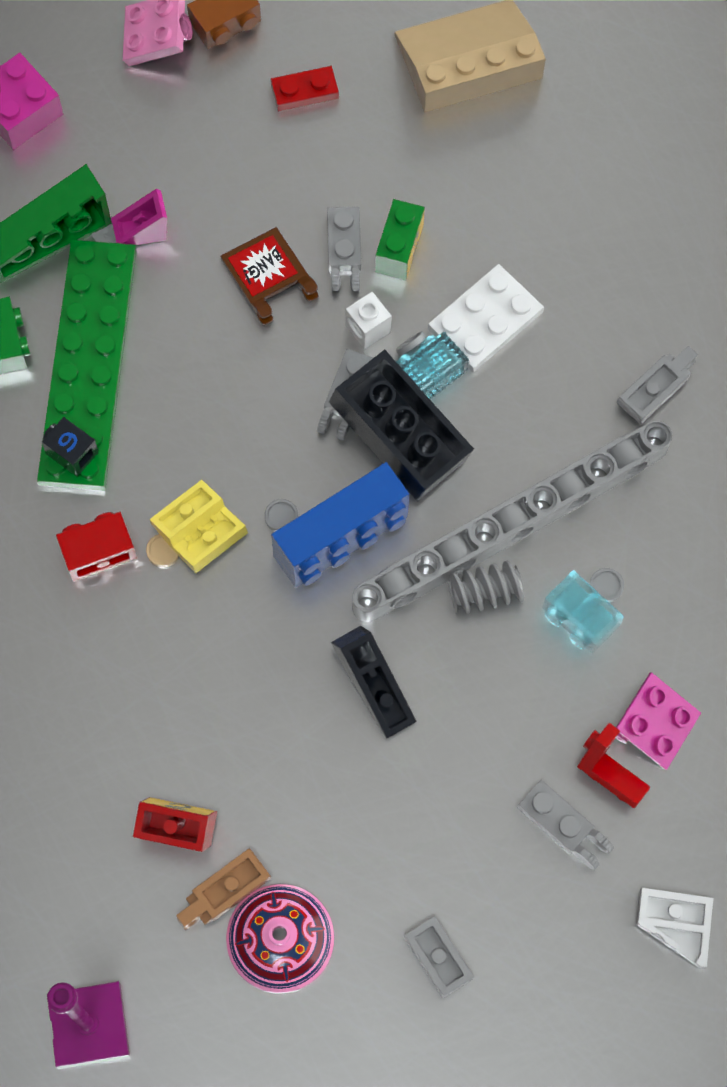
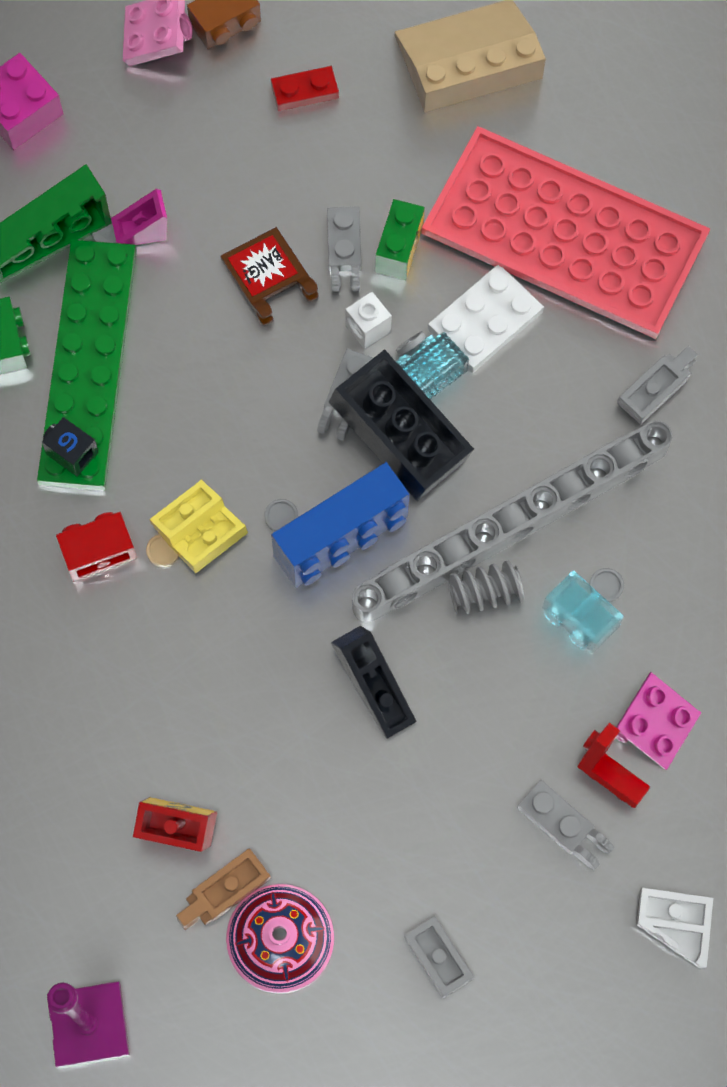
(566, 232): none -> coral plate

